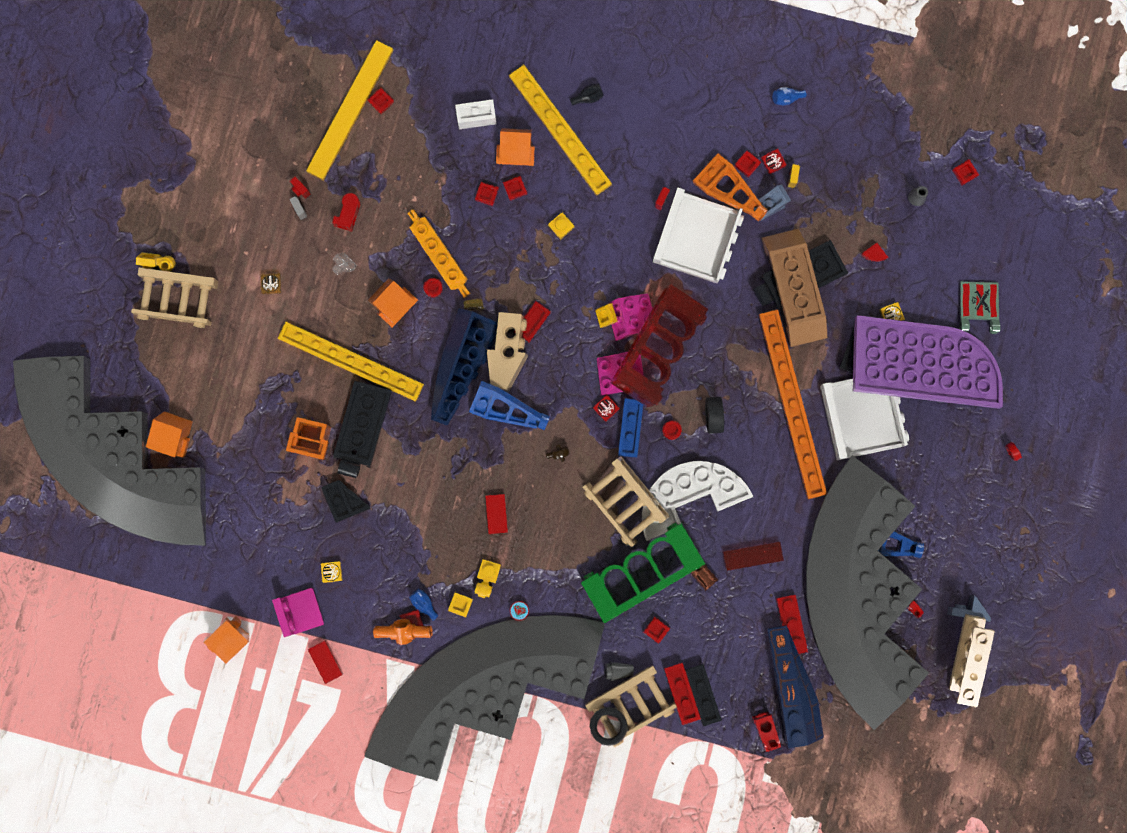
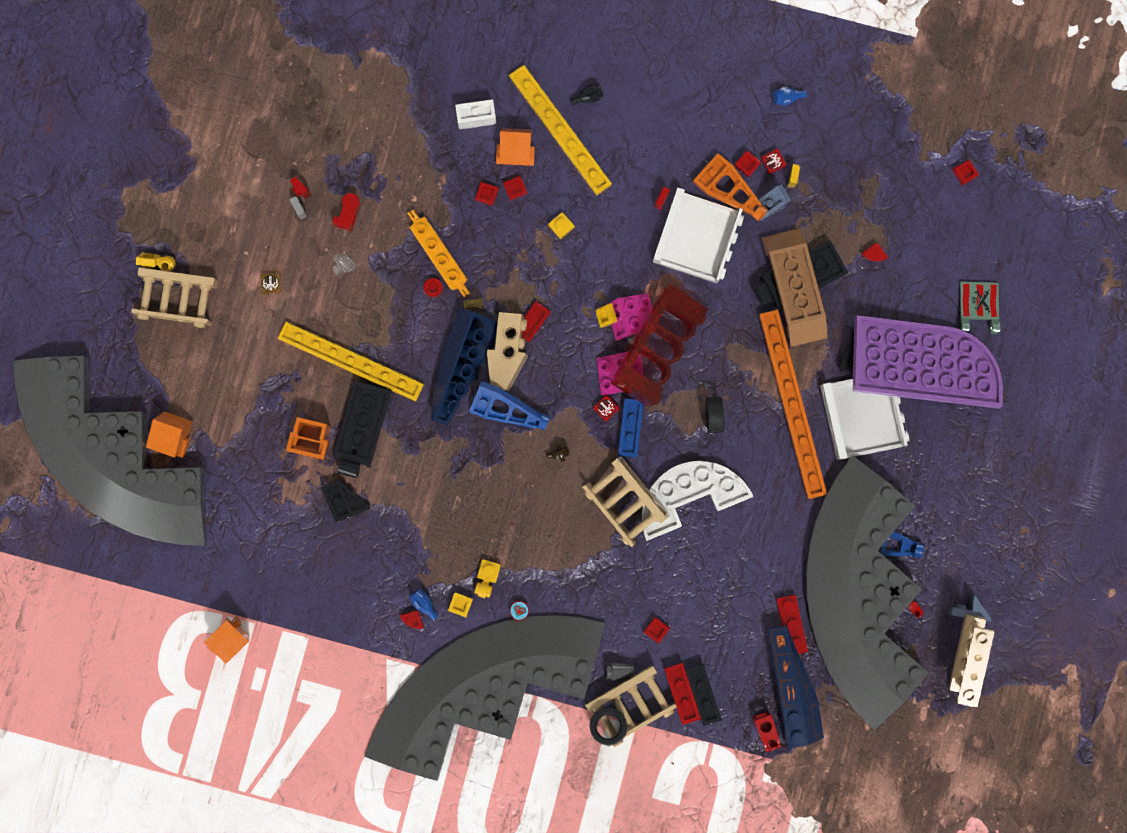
(298, 612): dark pink bracket -> none
(325, 662): red tile -> none
(331, 572): yellow tile -> none
(349, 110): yellow tile -> none
(380, 101): red tile -> none
(392, 302): orange plate -> none
(402, 631): orange pin -> none
(496, 514): red tile -> none
(602, 598): green fence -> none
(671, 430): red tile -> none
(704, 577): copper hinge -> none
(753, 556): clear red plate -> none
(892, 312): yellow tile -> none
(917, 199): dark grey cone -> none
(1013, 451): red tile -> none

